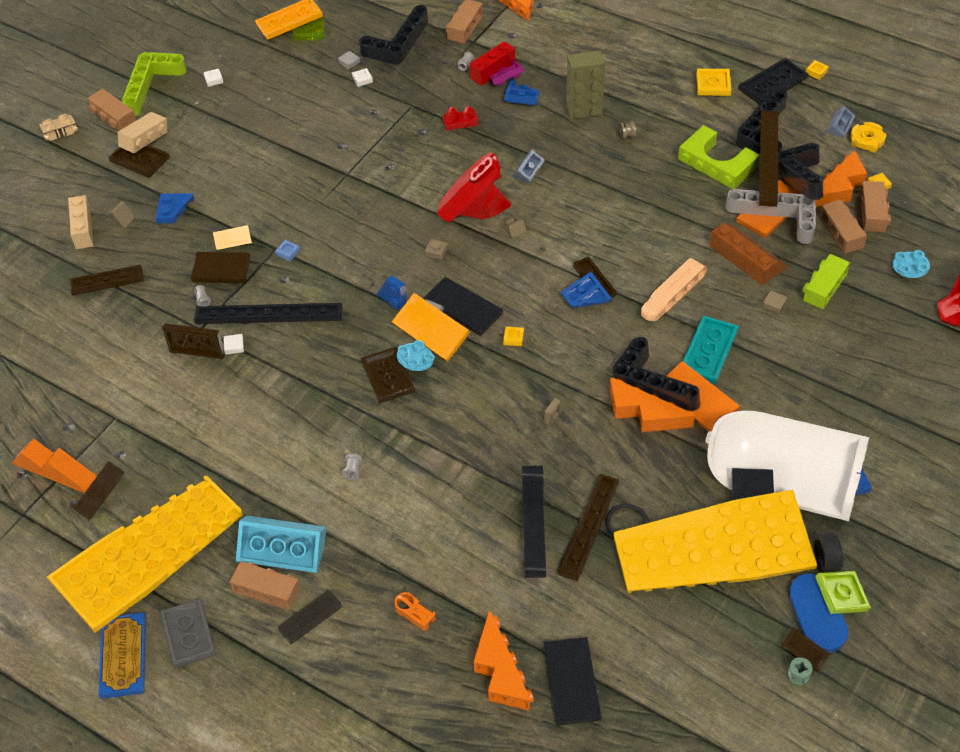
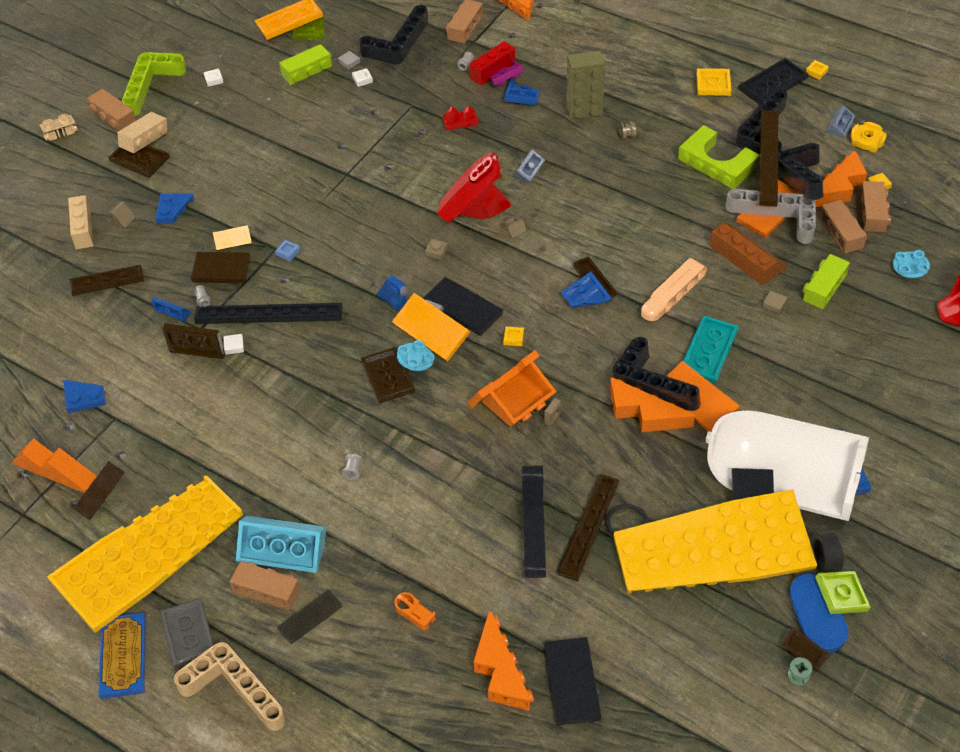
(83, 396): none -> blue wing
(170, 309): none -> blue slope
(224, 666): none -> tan beam
(305, 64): none -> lime brick
(516, 392): none -> orange windscreen

